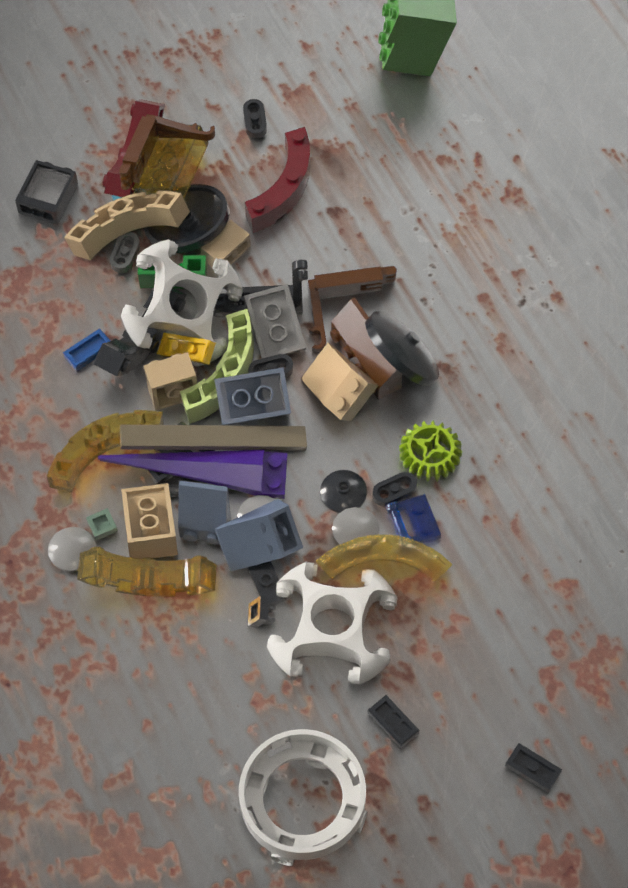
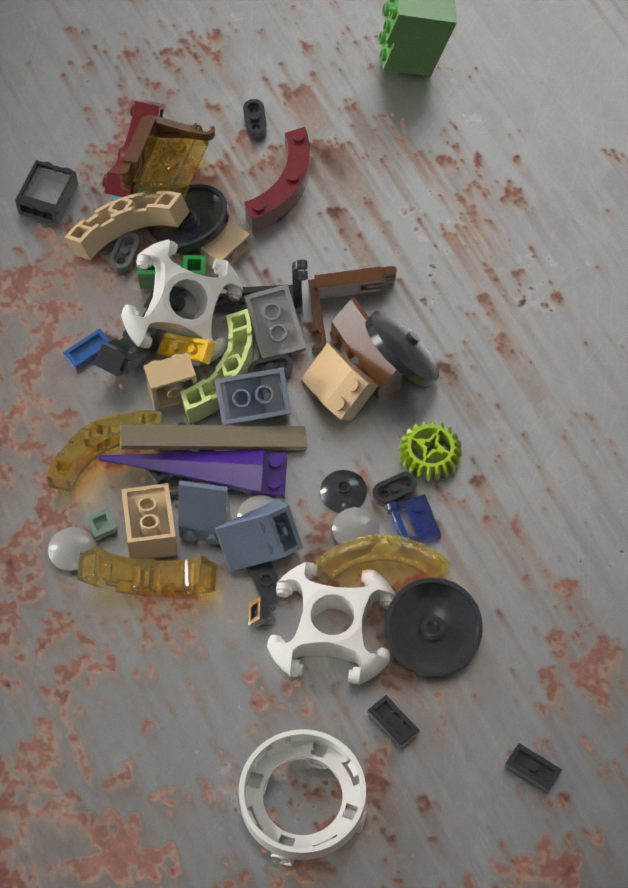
(433, 627): none -> black dish

